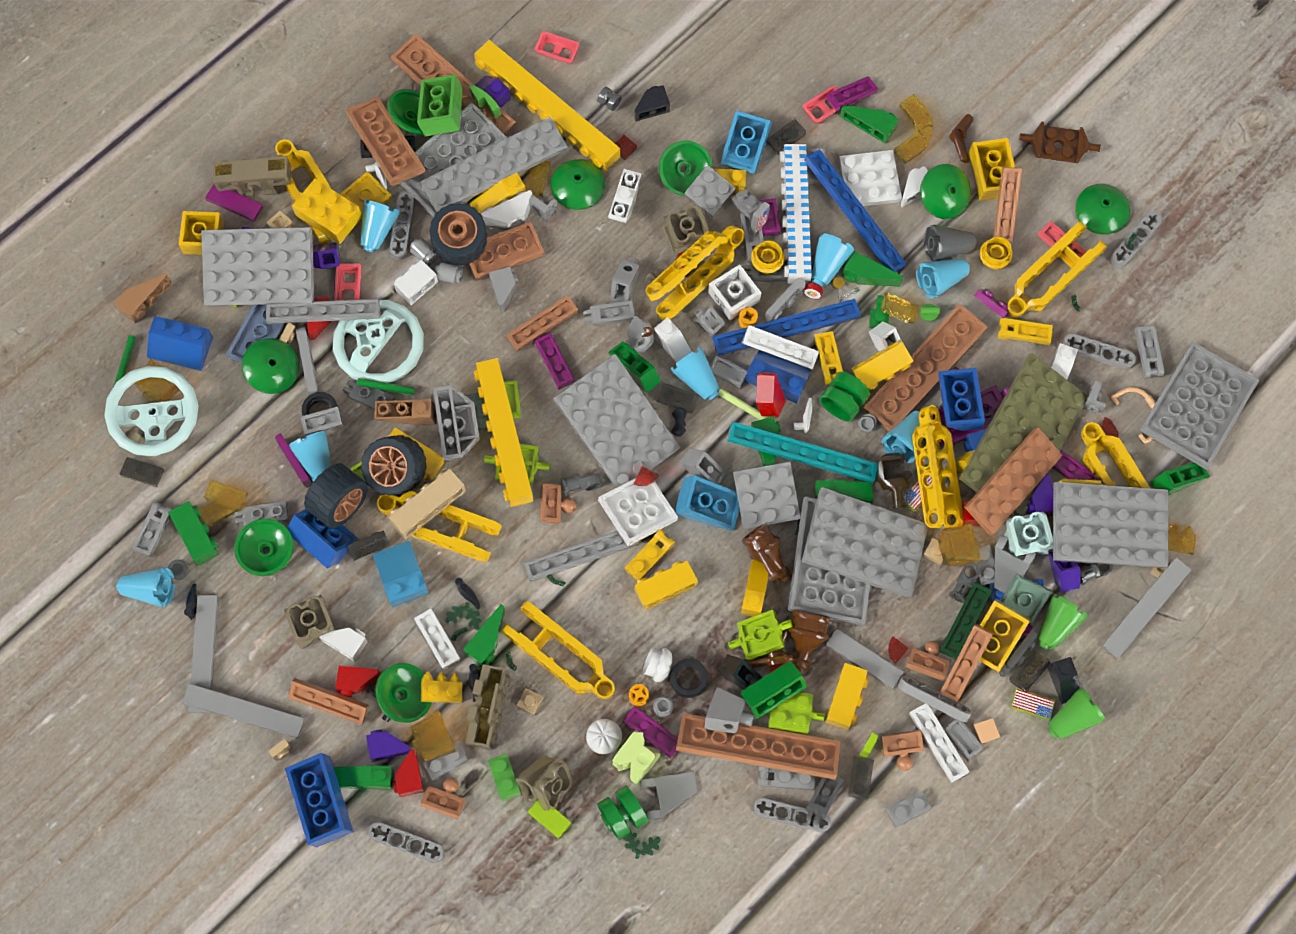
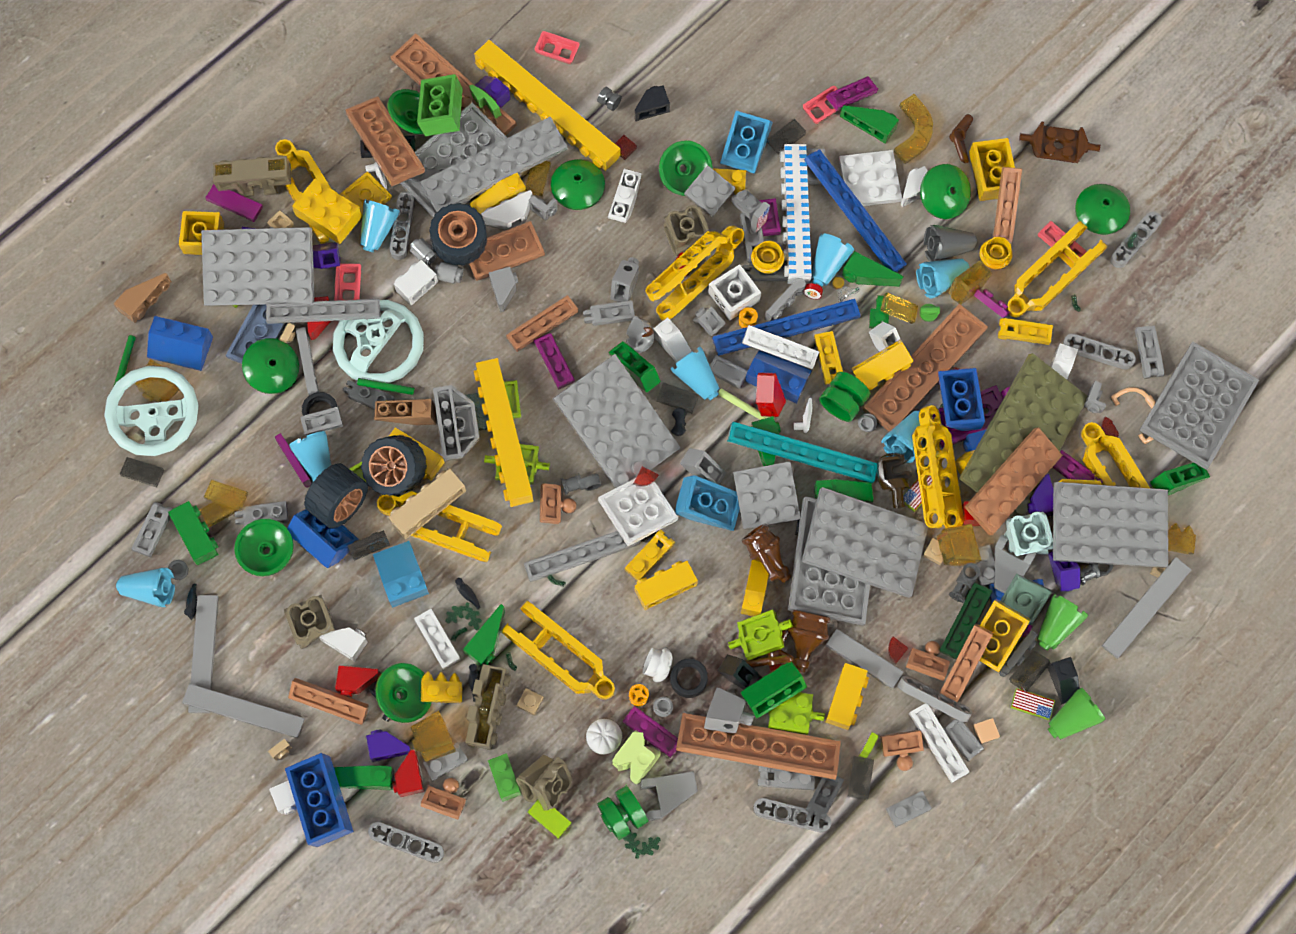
(283, 798): none -> white brick
(969, 282): none -> clear yellow torso

